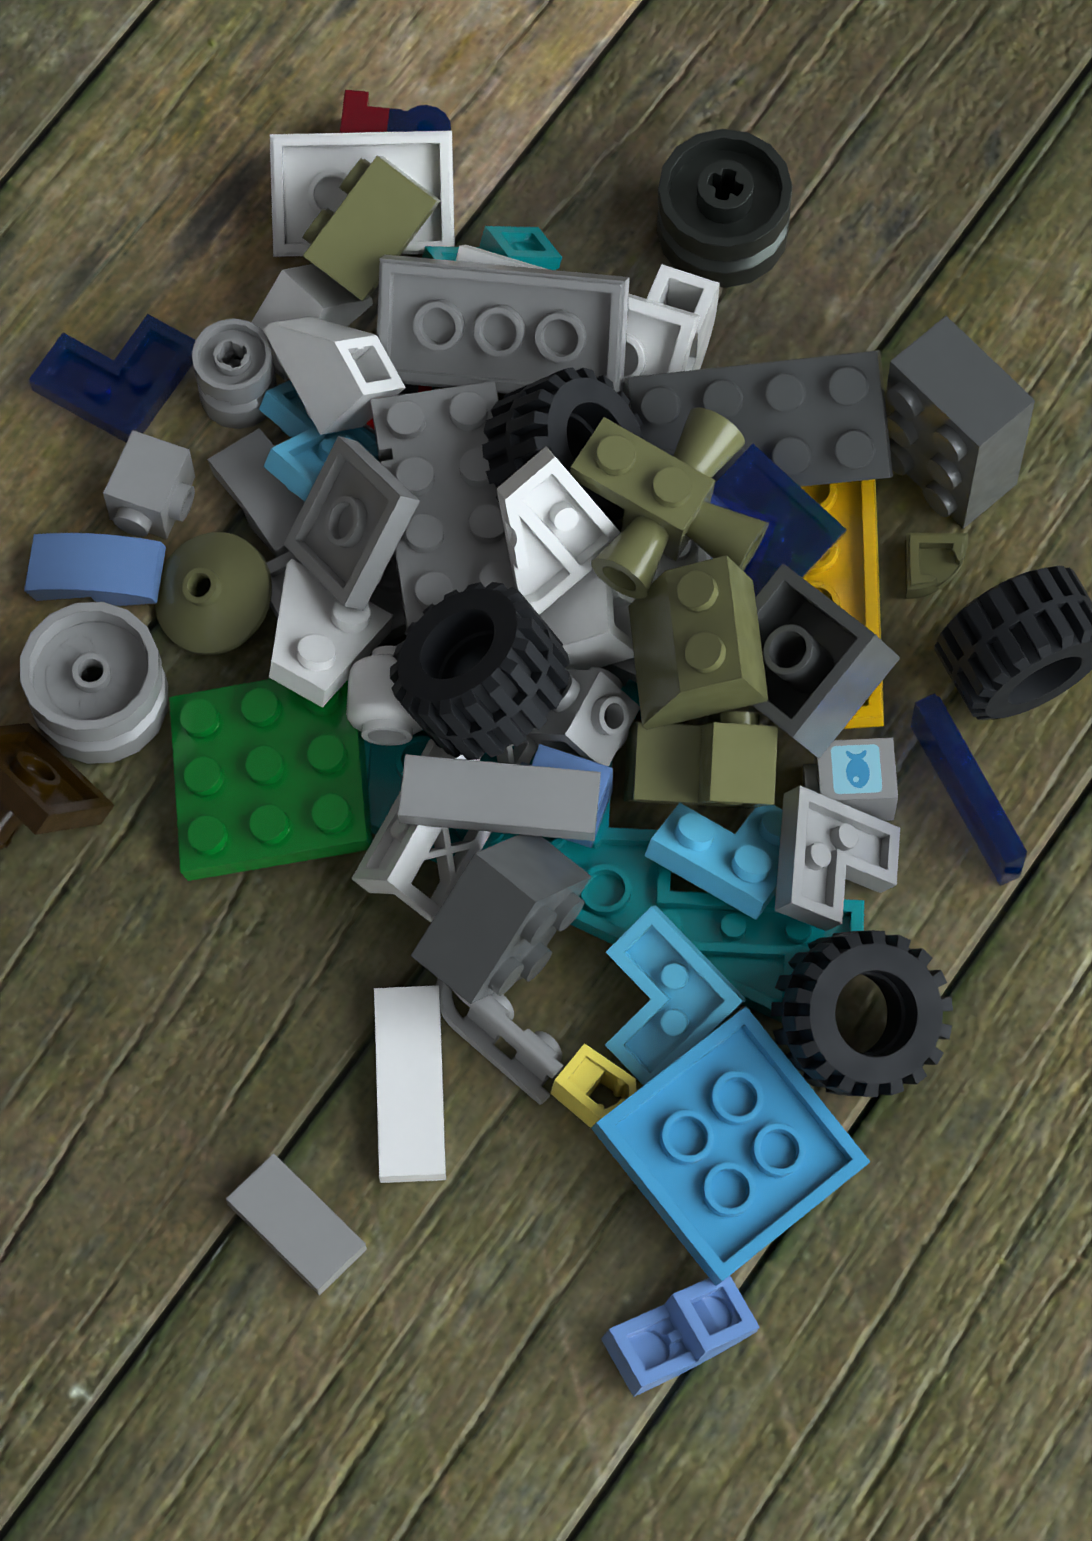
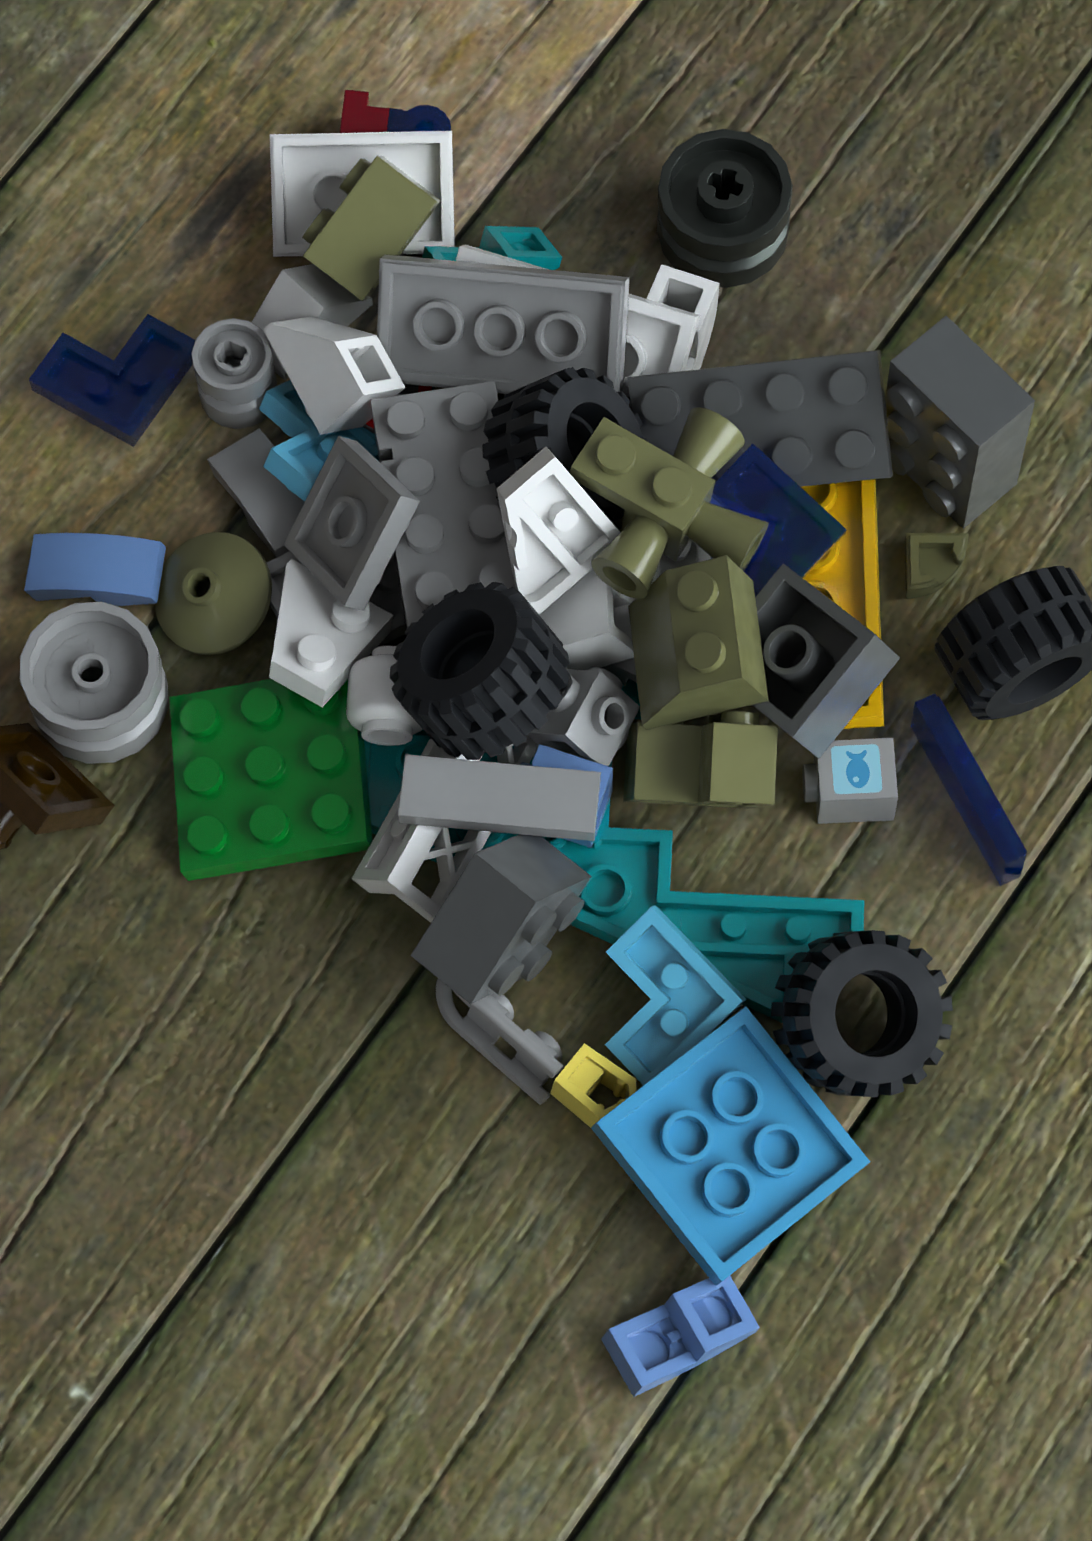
(150, 486): light grey brick -> none
(296, 1224): light grey tile -> none
(409, 1084): white tile -> none
(725, 864): medium azure plate -> none
(823, 847): light grey plate -> none

